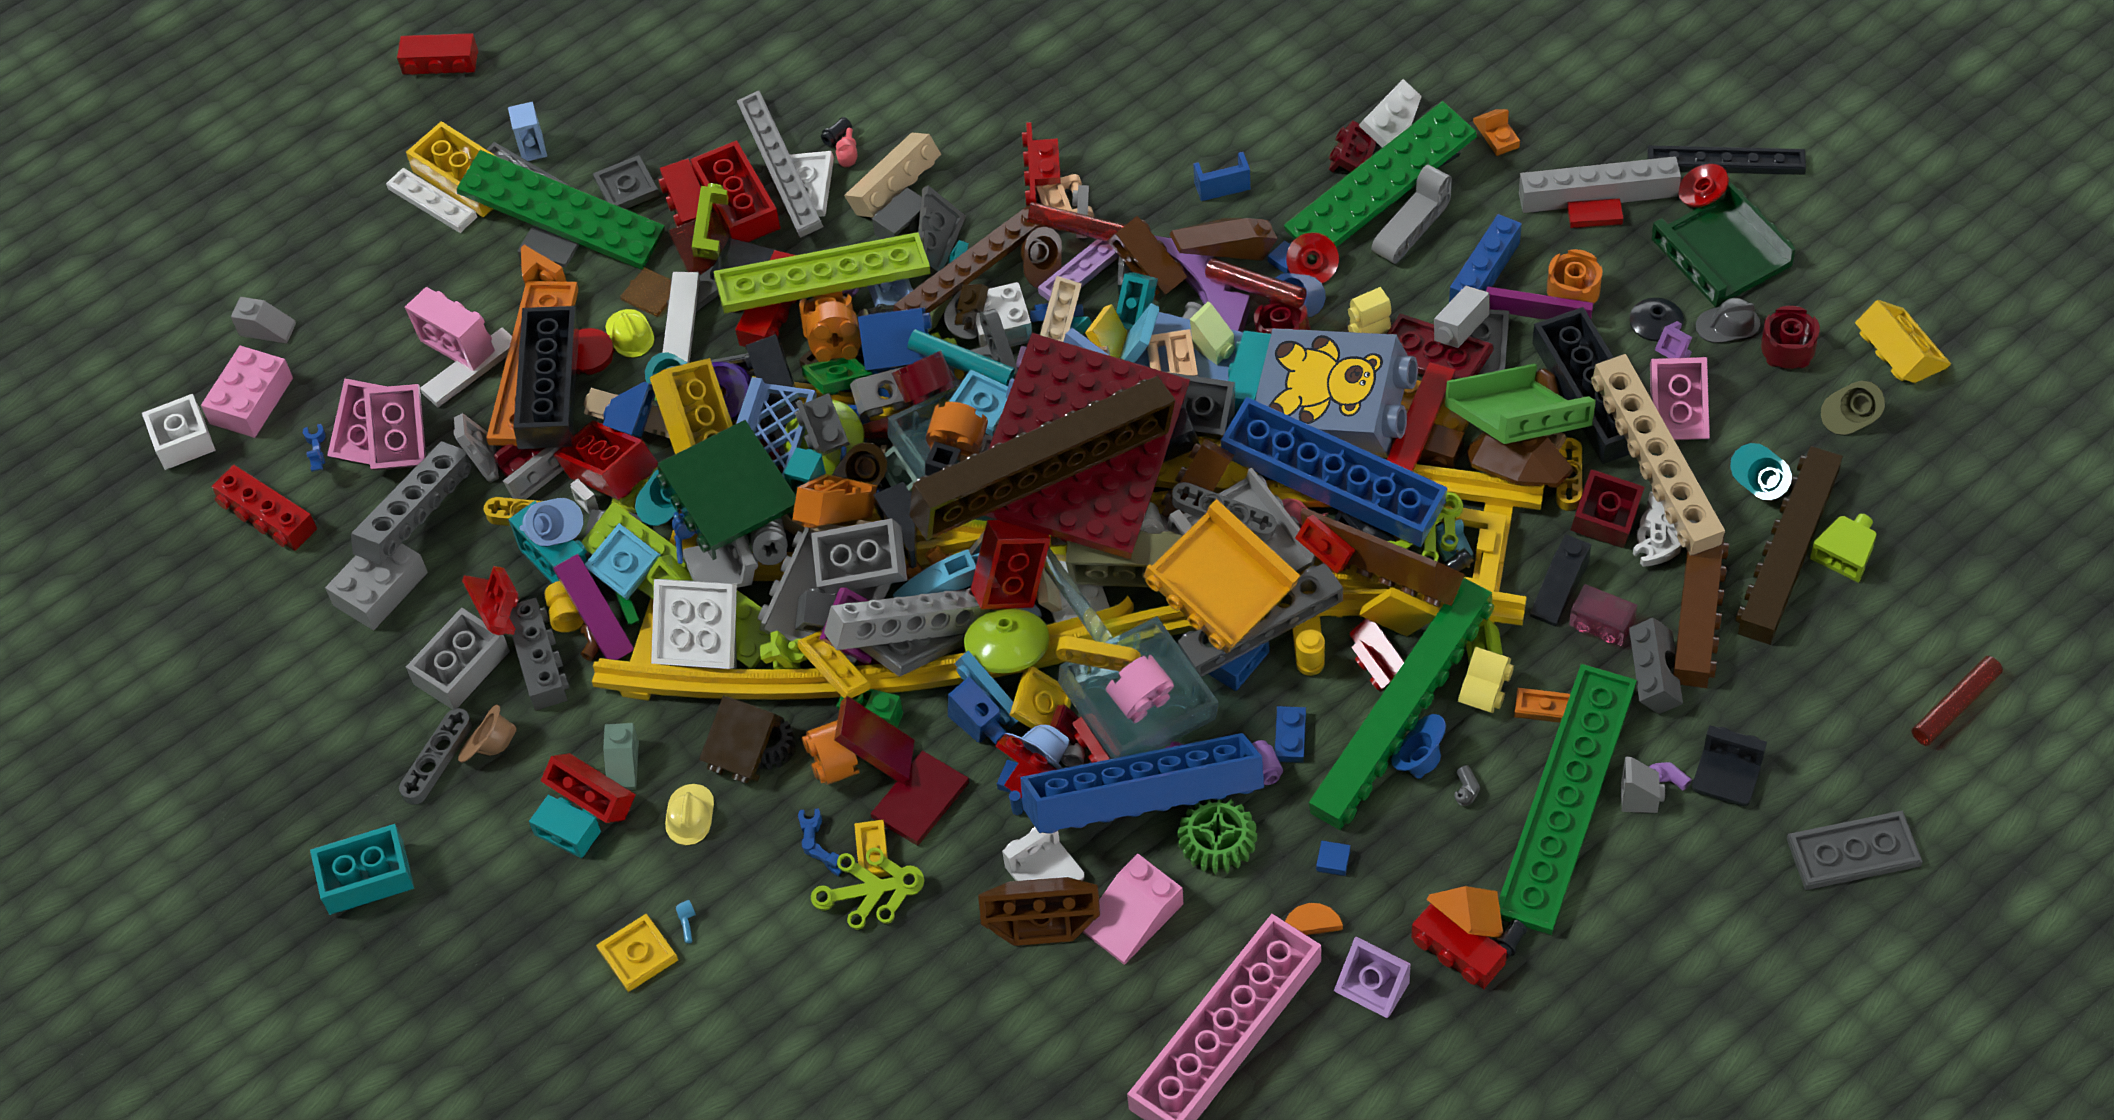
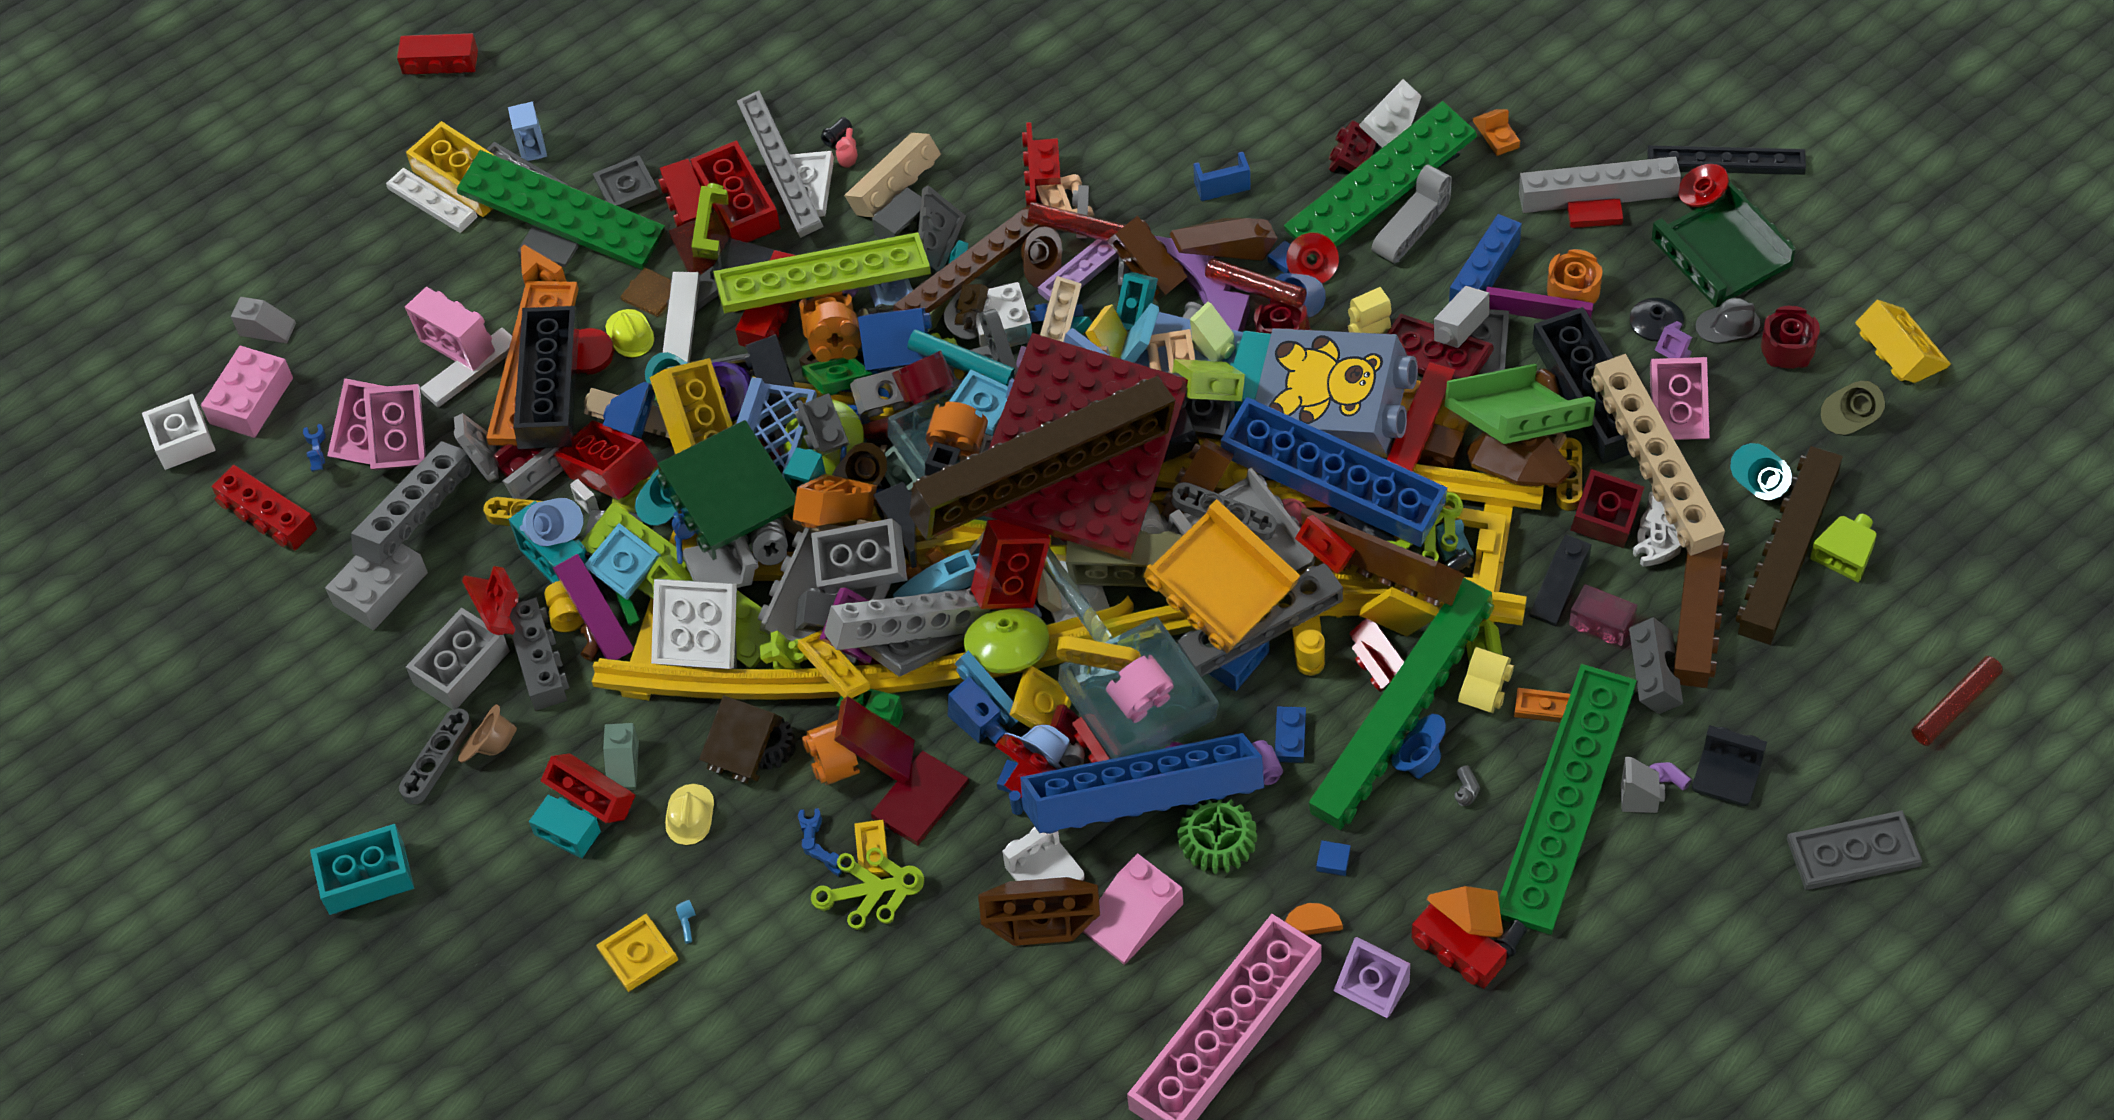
(1210, 379): none -> lime panel

